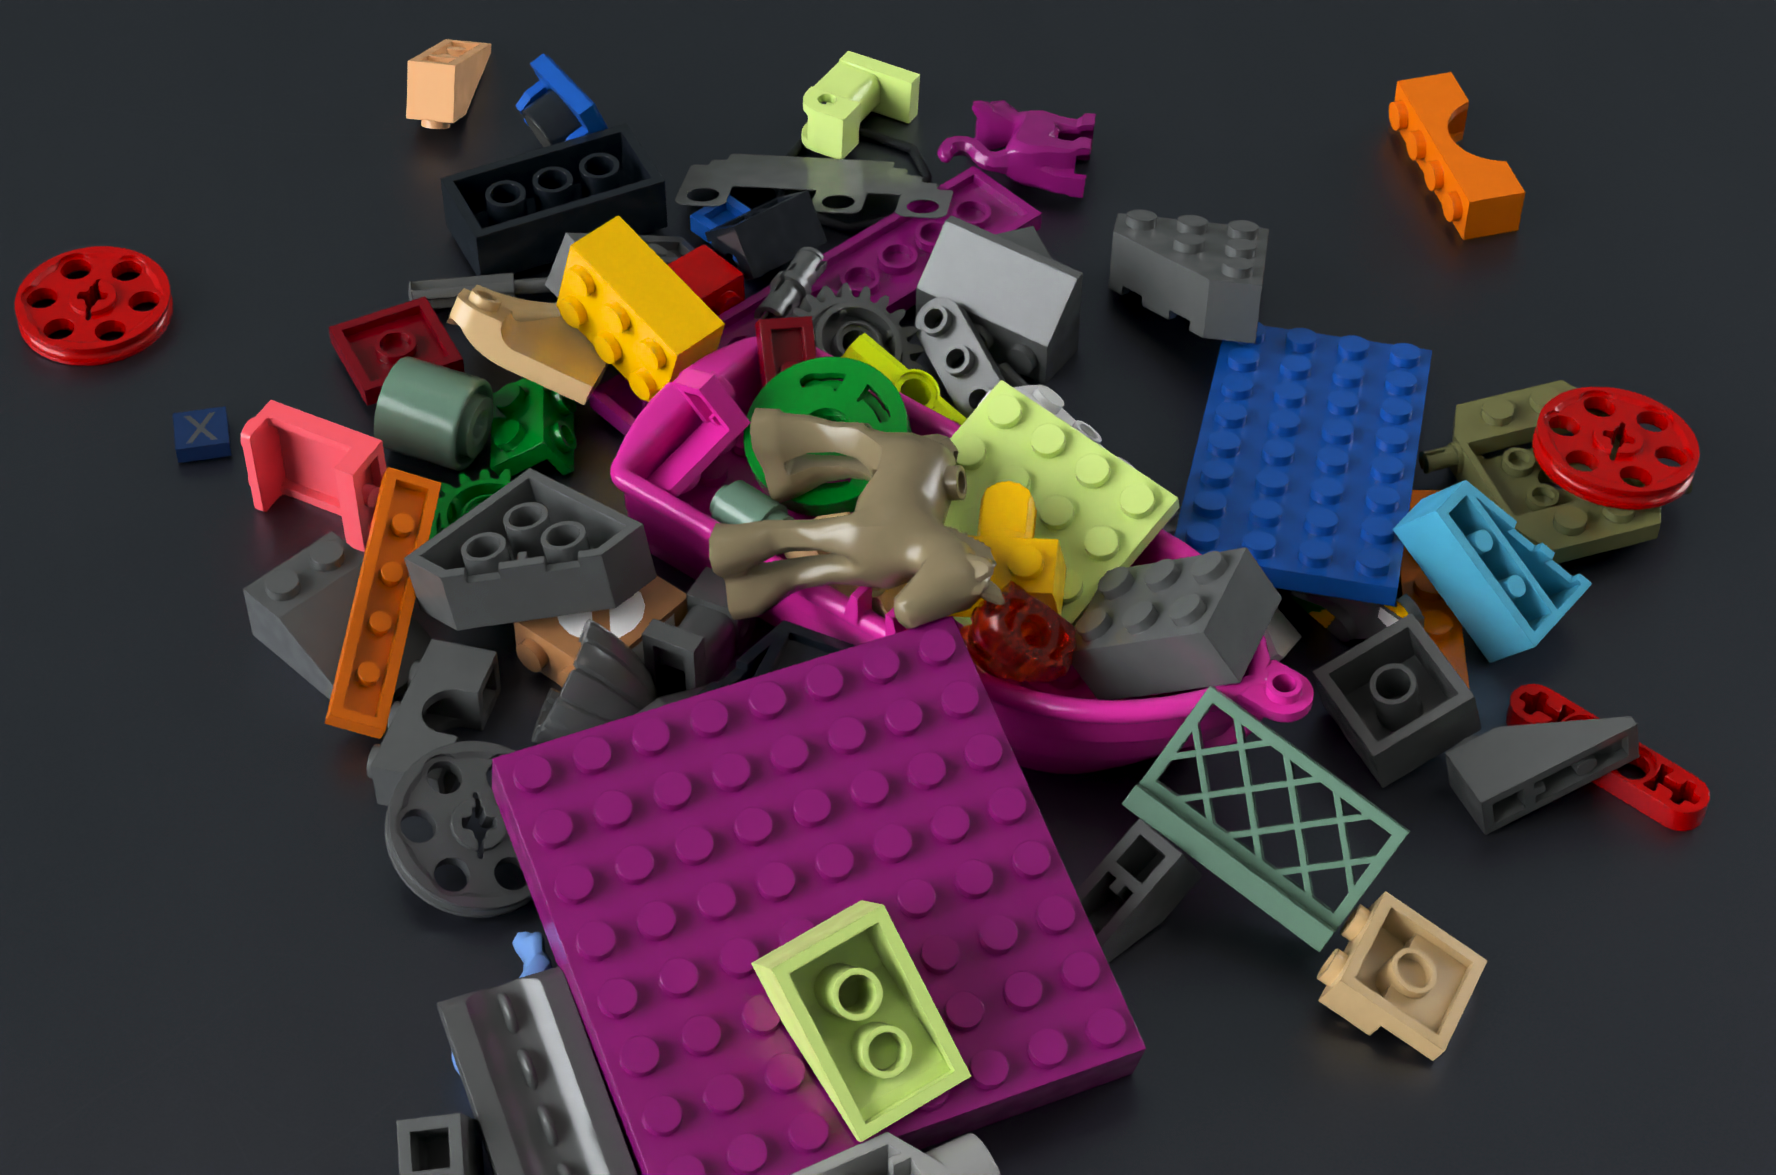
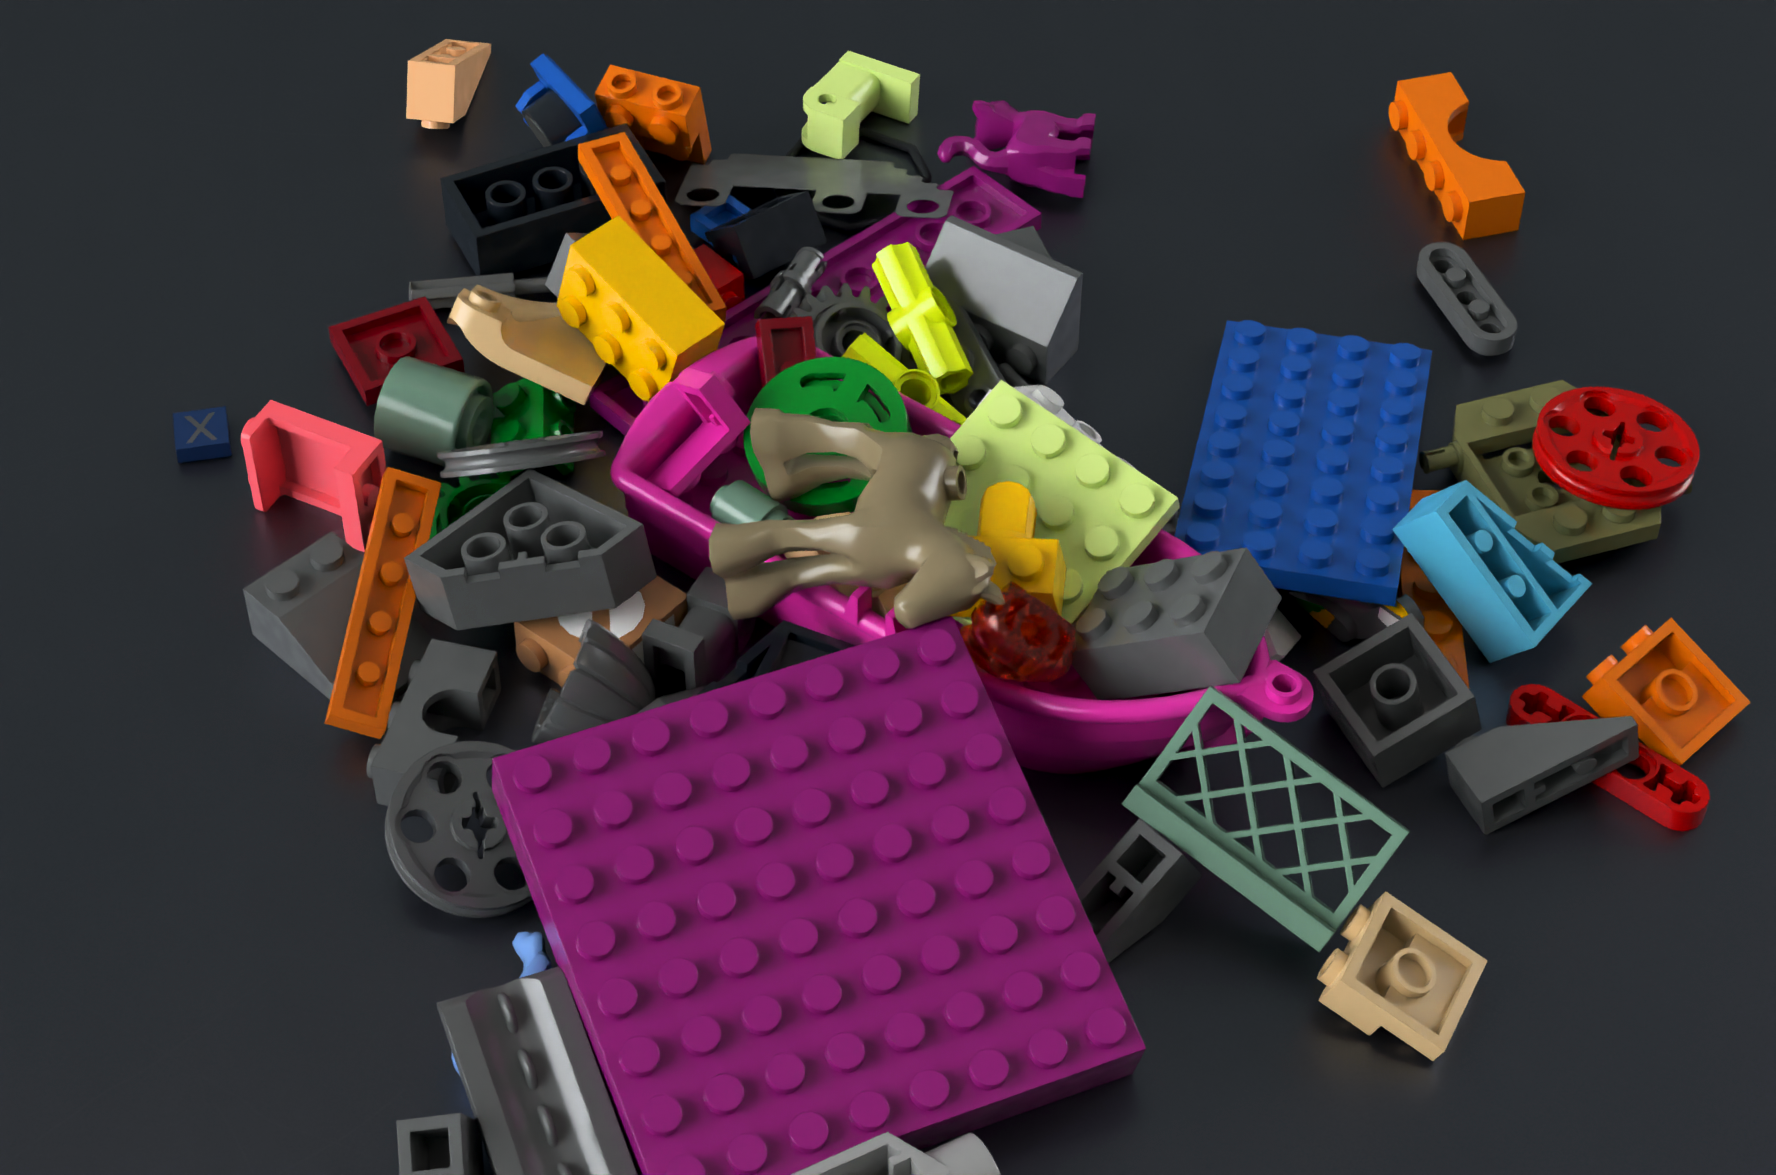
(80, 295): red wedge -> none
(521, 454): none -> dark grey wedge
(632, 194): none -> orange plate
(659, 112): none -> orange plate
(862, 1017): yellowish green slope -> none
(921, 317): none -> neon yellow piece
(1192, 270): dark grey brick -> none
(1466, 298): none -> dark grey plate
(1667, 690): none -> orange plate

